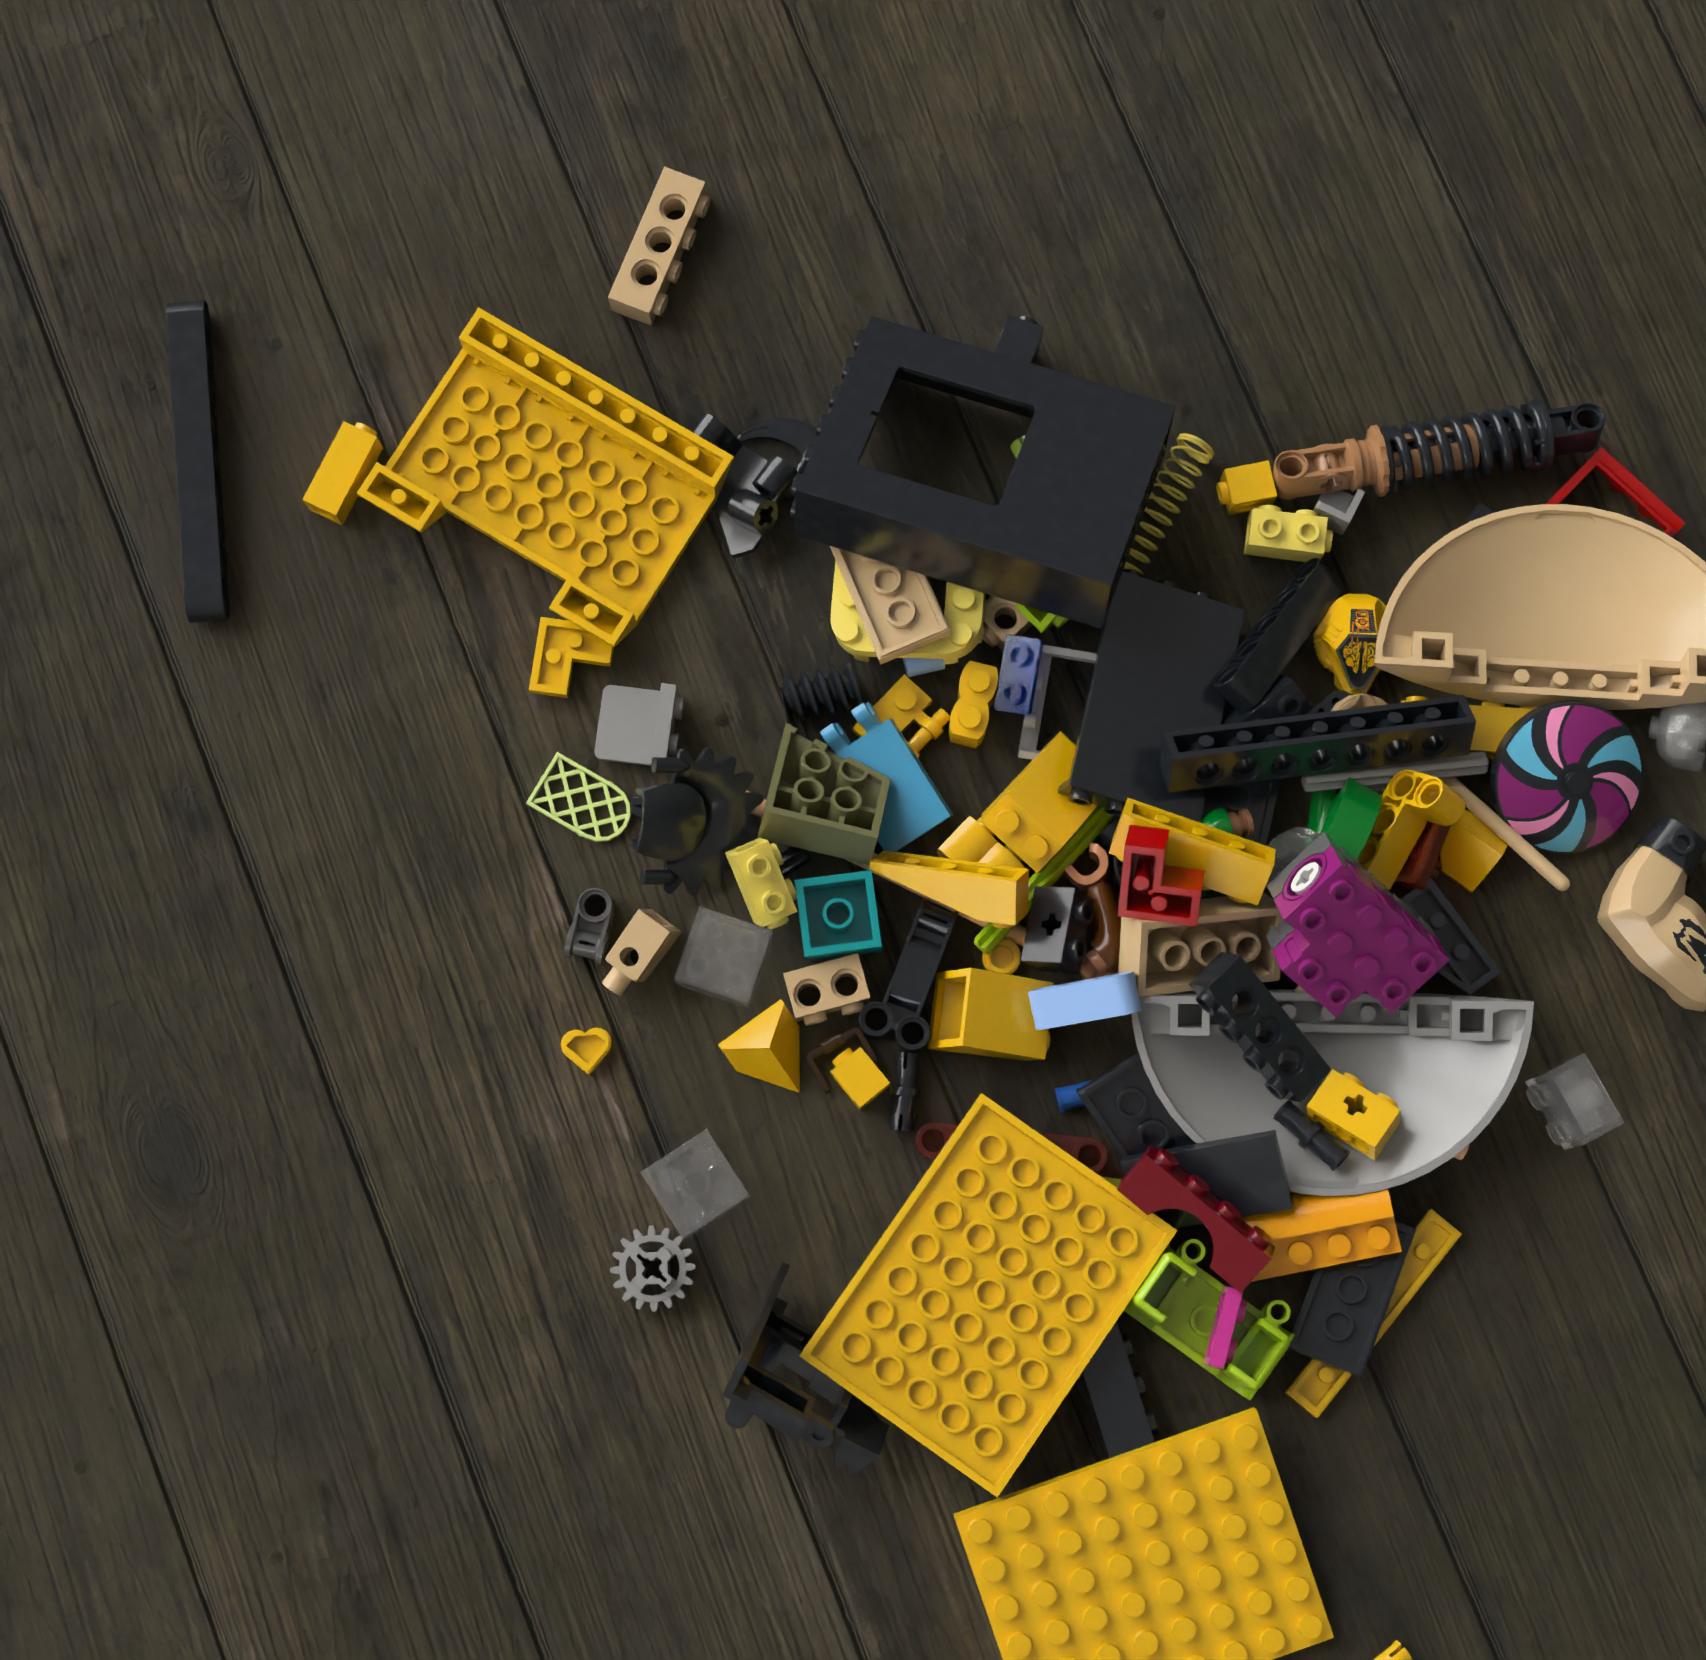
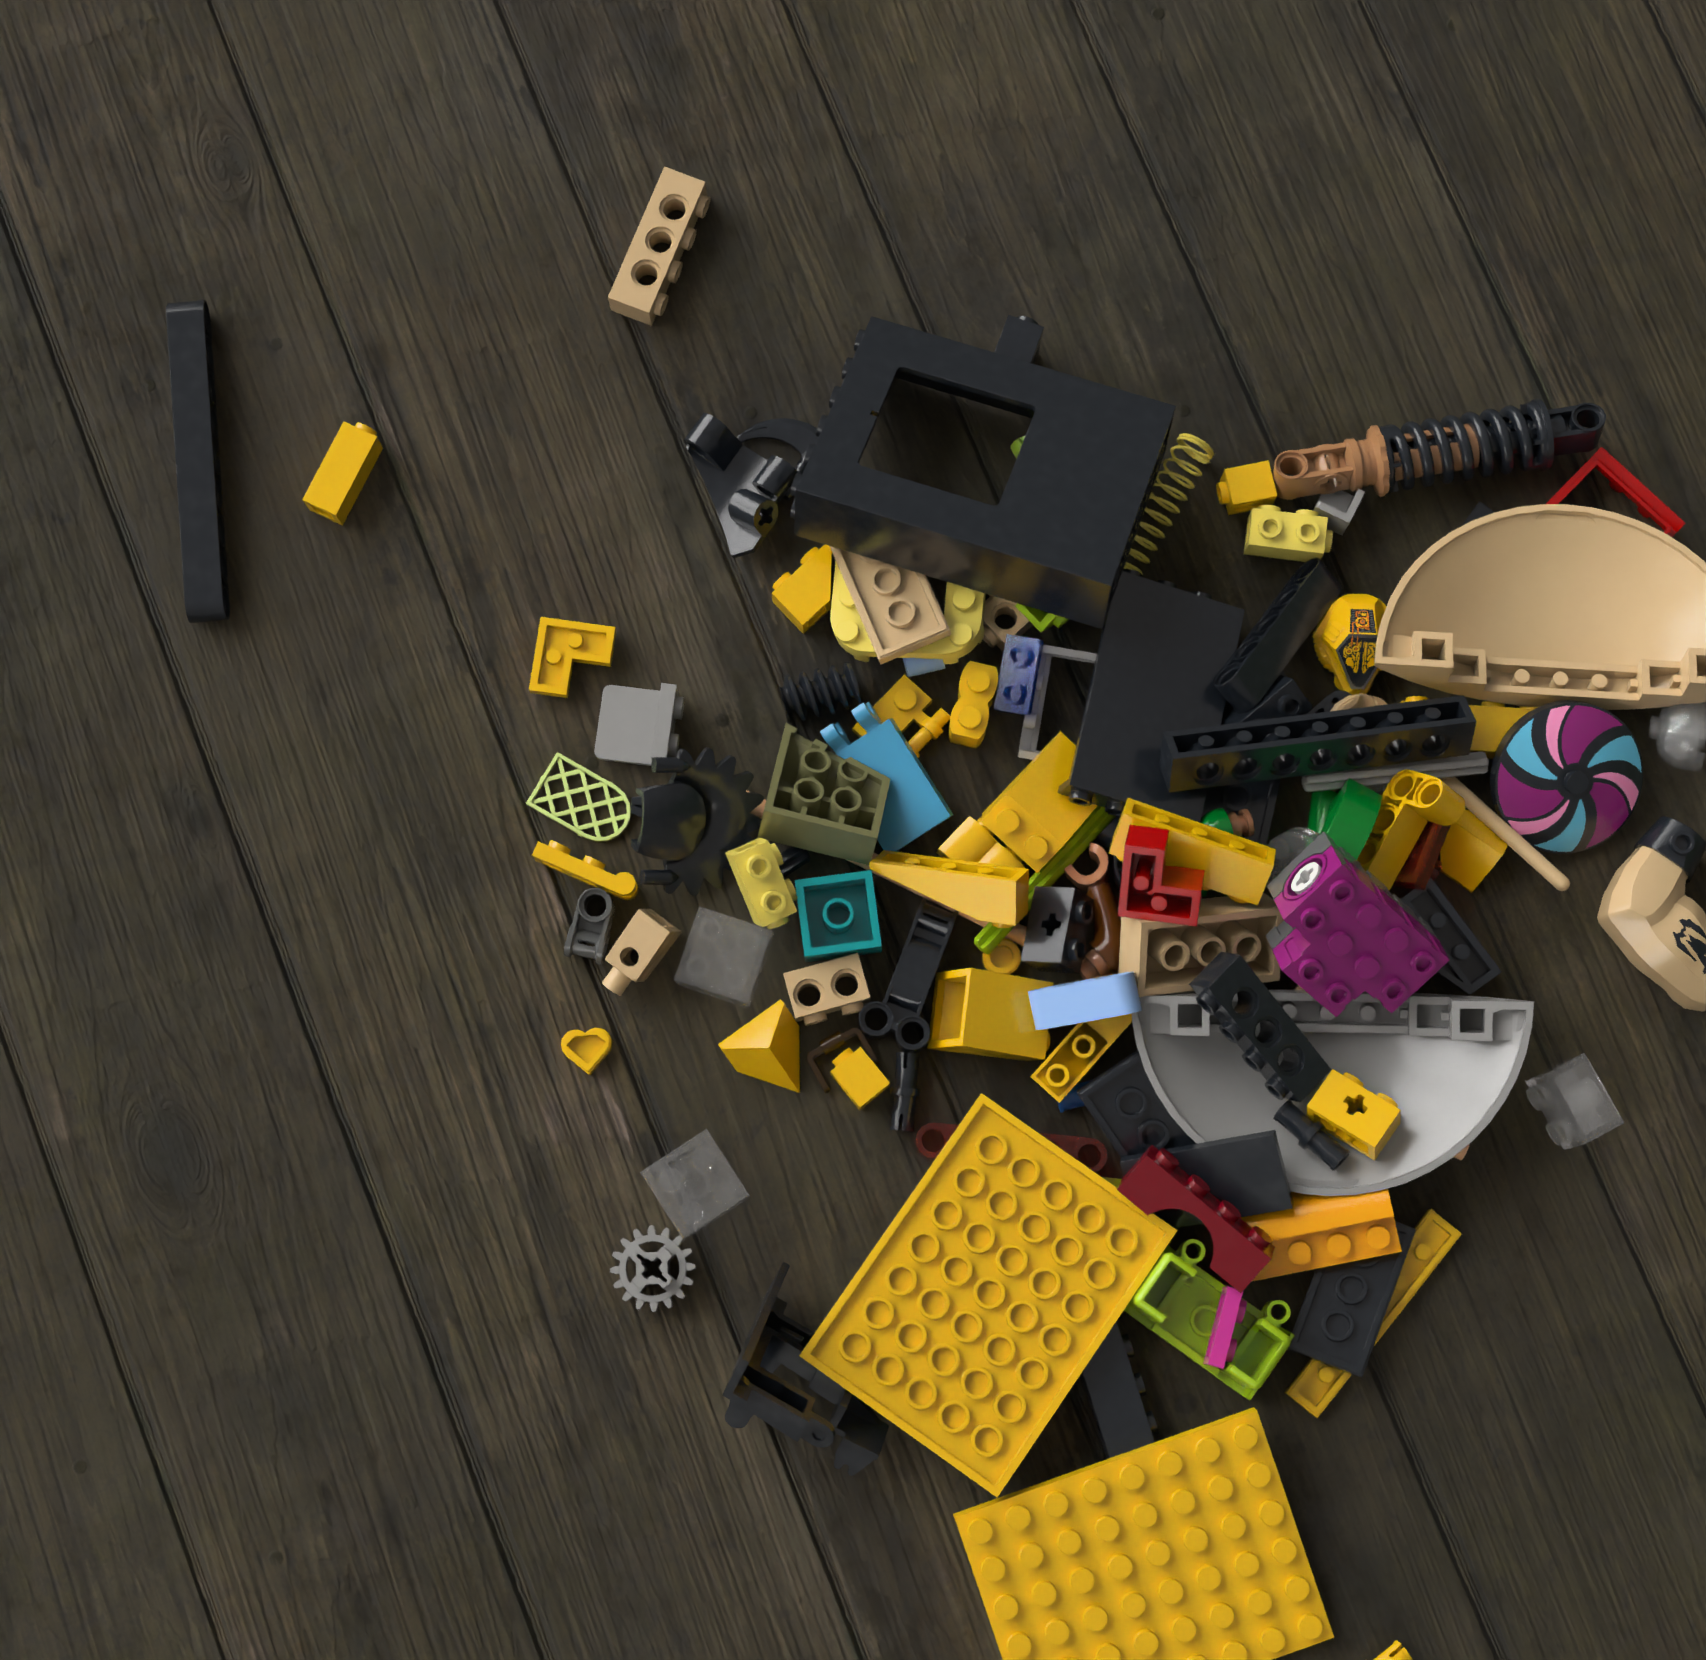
(555, 474): yellow slope -> none
(588, 871): none -> yellow plate
(807, 592): none -> yellow slope
(1078, 1054): none -> yellow slope

